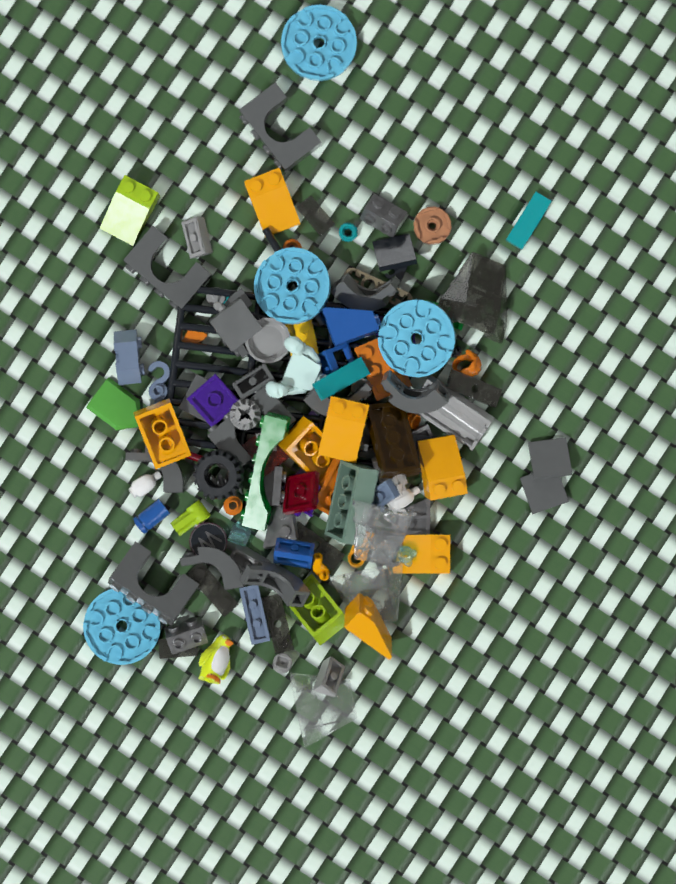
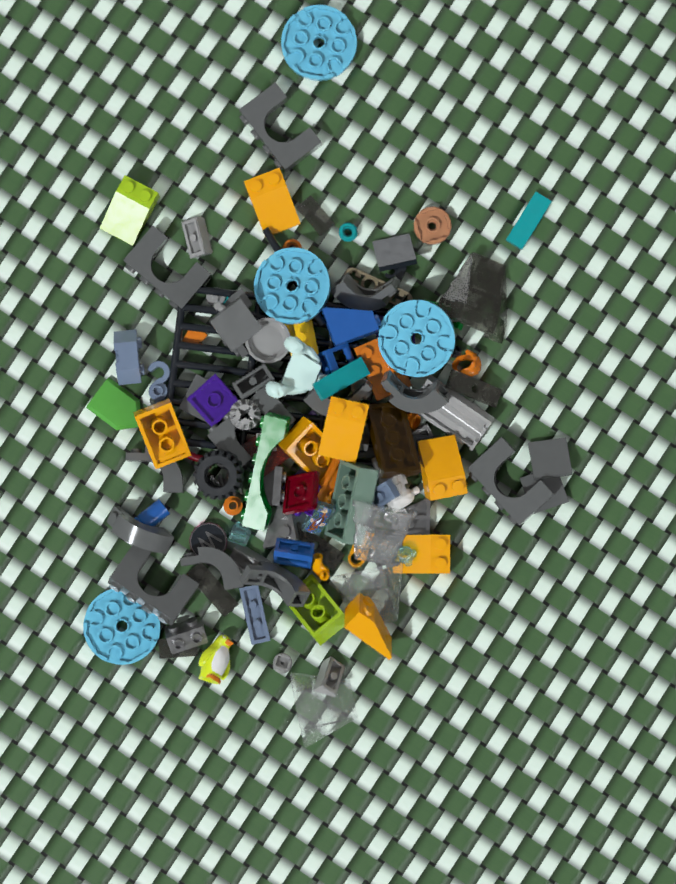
(139, 534): none -> dark grey arch
(144, 484): white plant -> none
(193, 516): lime piece -> none
(280, 636): clear smoke tile -> none
(319, 519): none -> tile
(382, 215): flat silver bracket -> none
(485, 471): none -> dark grey arch

